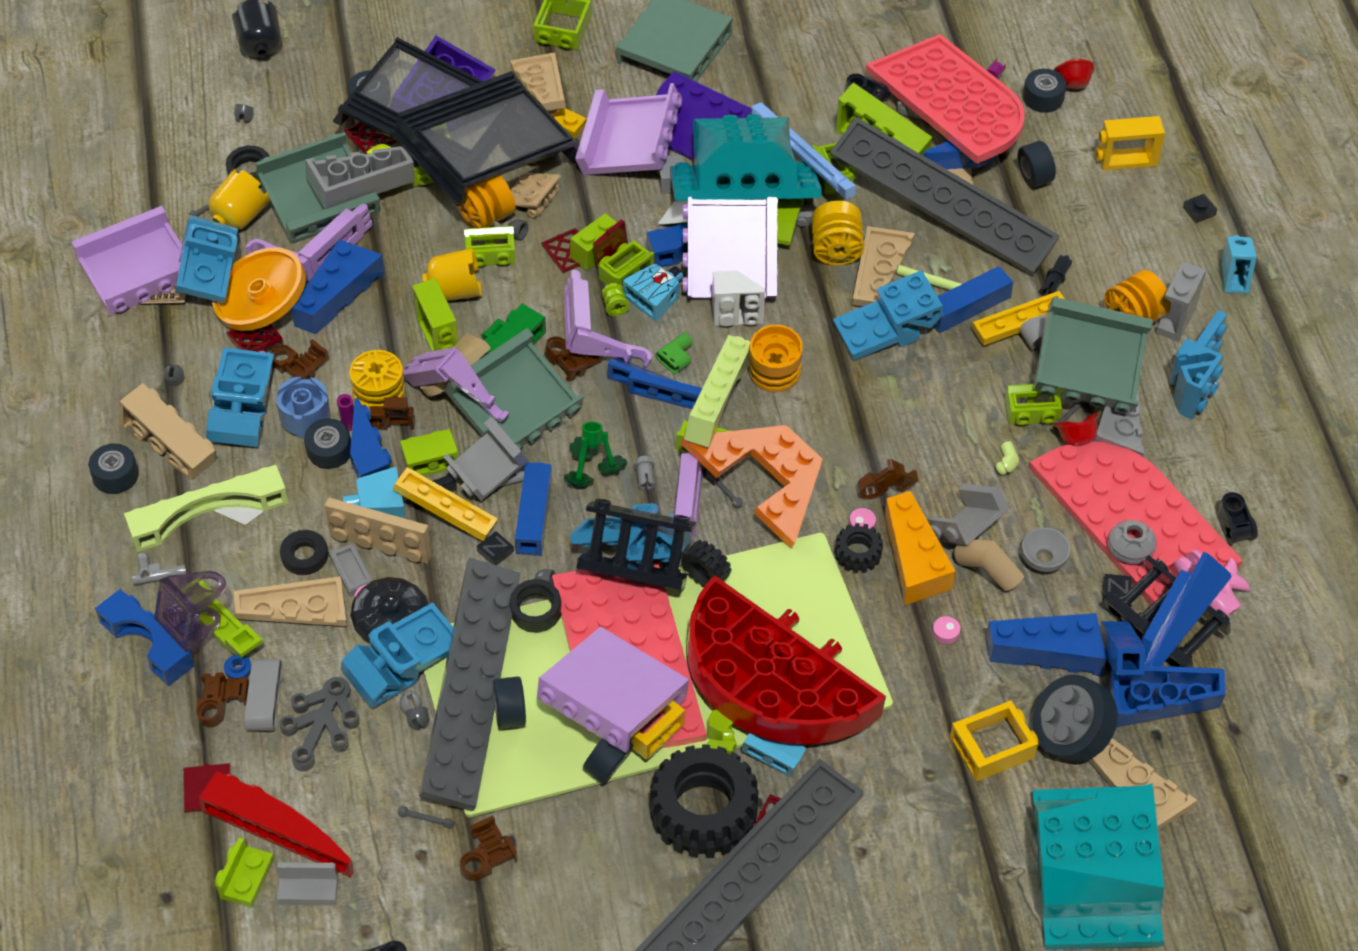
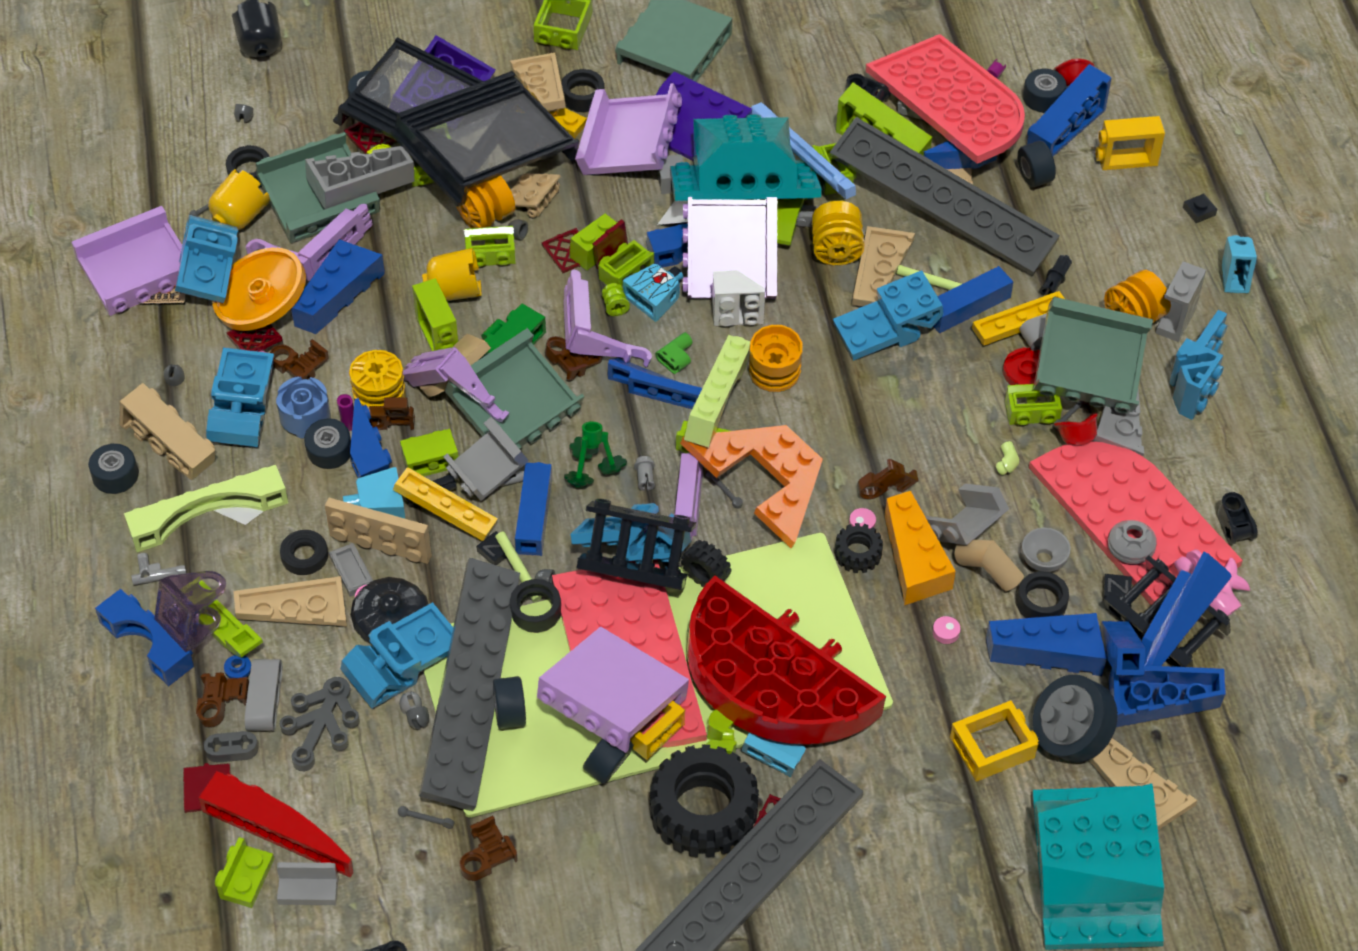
(231, 746): none -> dark grey beam
(515, 560): none -> yellowish green bar
(576, 78): none -> black tyre
(1021, 366): none -> red tile
(1047, 581): none -> black tyre
(1072, 110): none -> blue wedge

